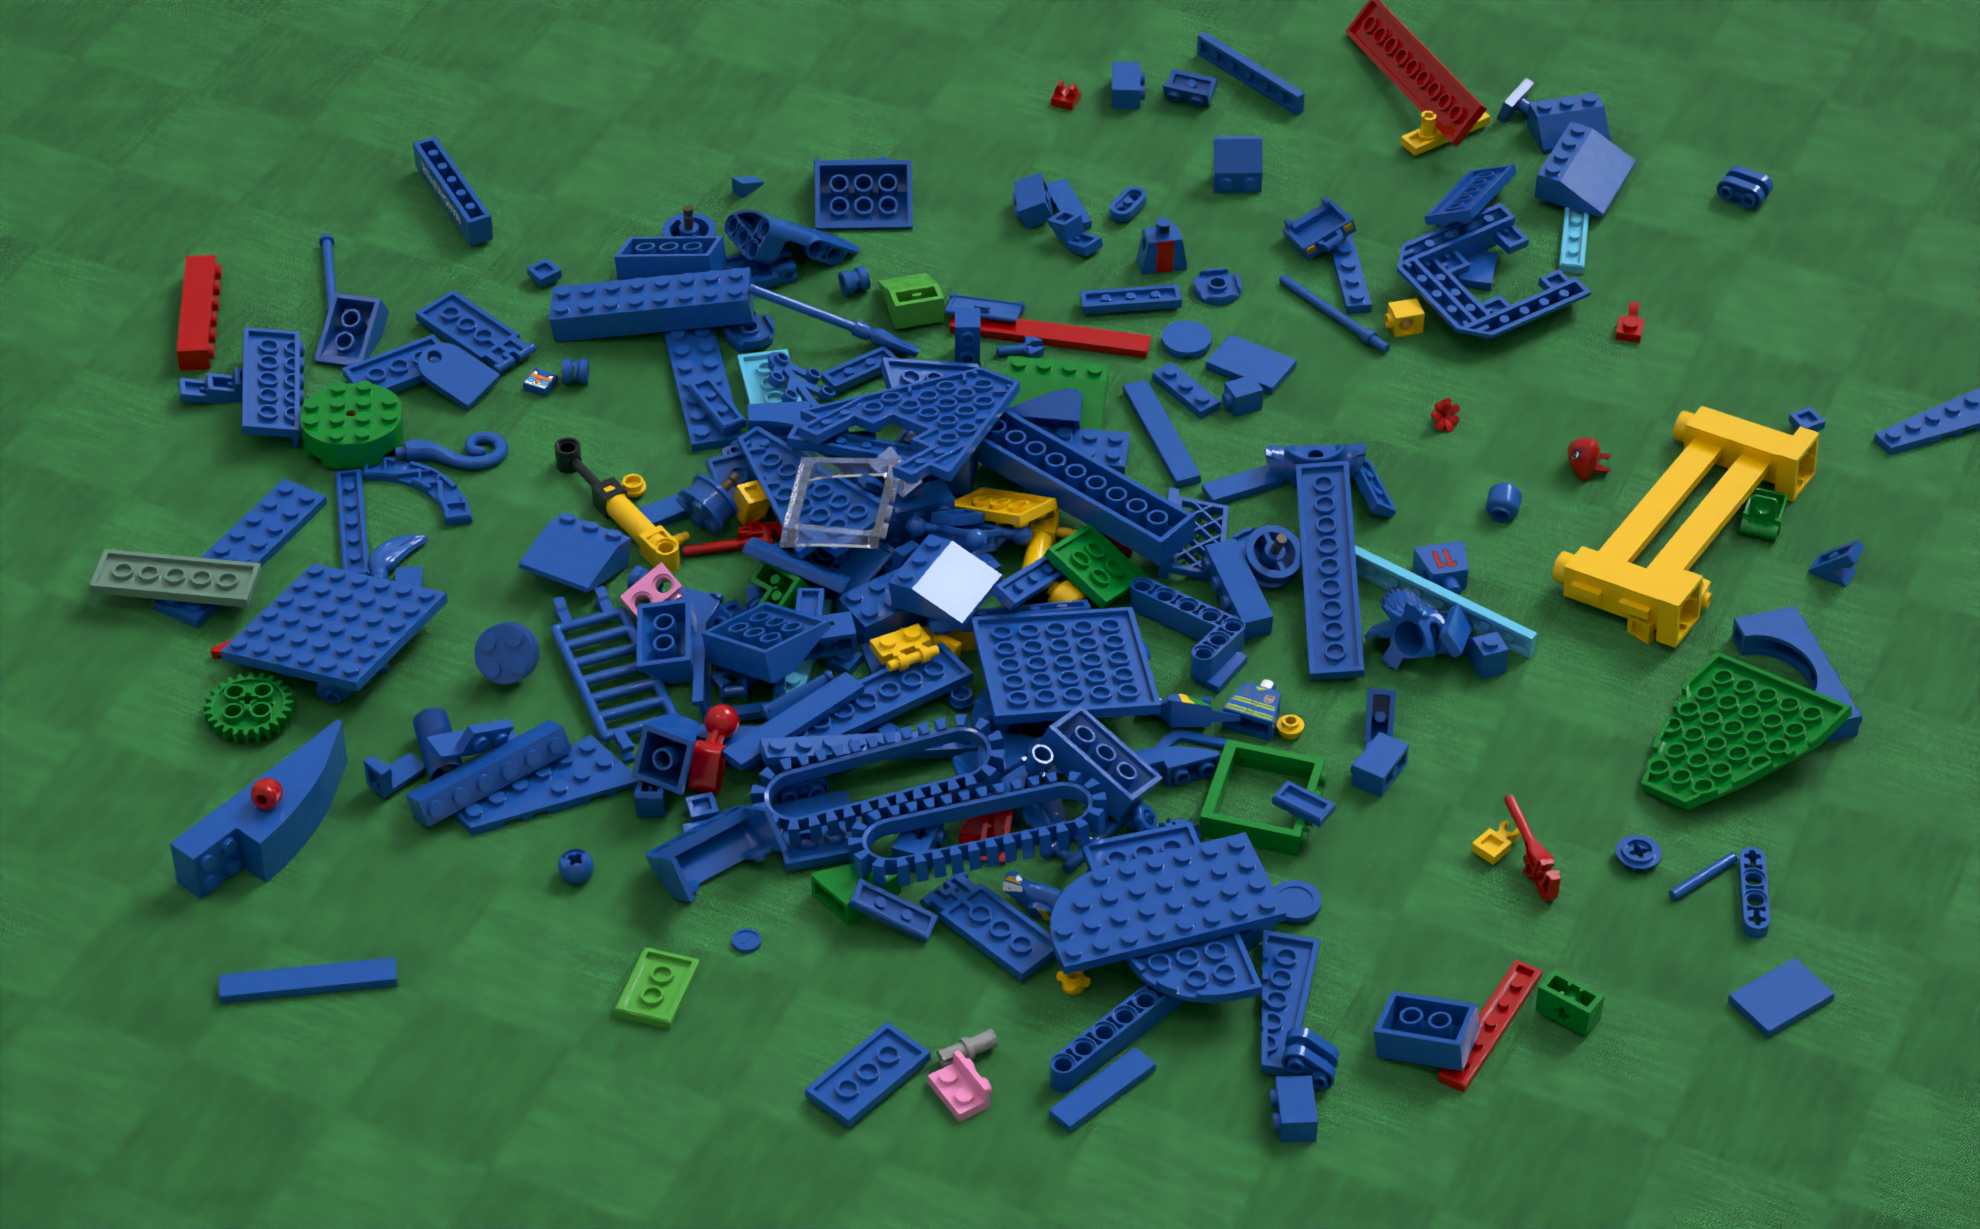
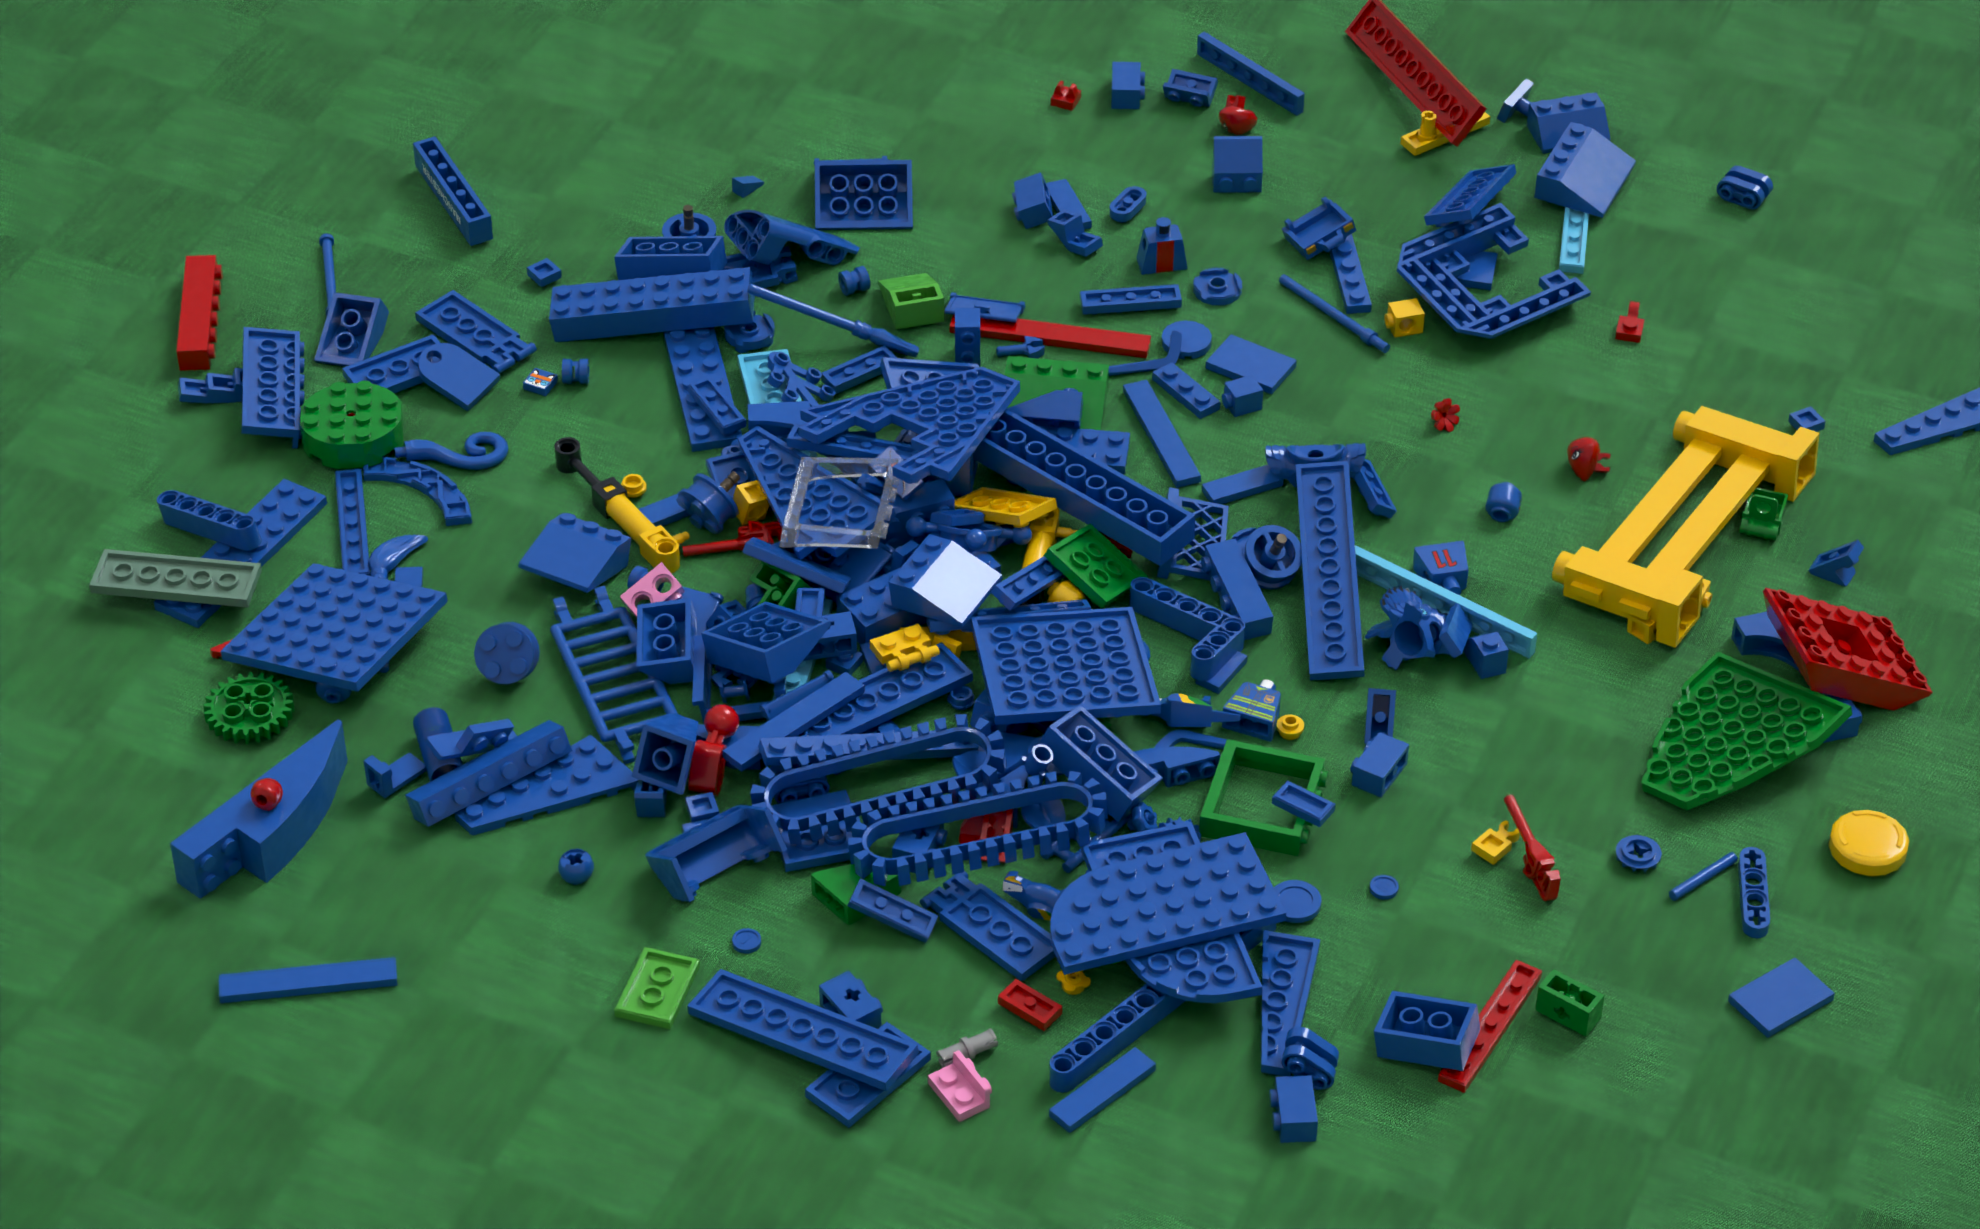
(209, 520): none -> blue beam
(803, 1029): none -> blue plate
(850, 999): none -> blue brick
(1029, 1004): none -> red plate
(1172, 356): none -> blue piece
(1234, 116): none -> red piece
(1384, 887): none -> blue piece
(1846, 651): none -> red slope
(1868, 842): none -> yellow piece

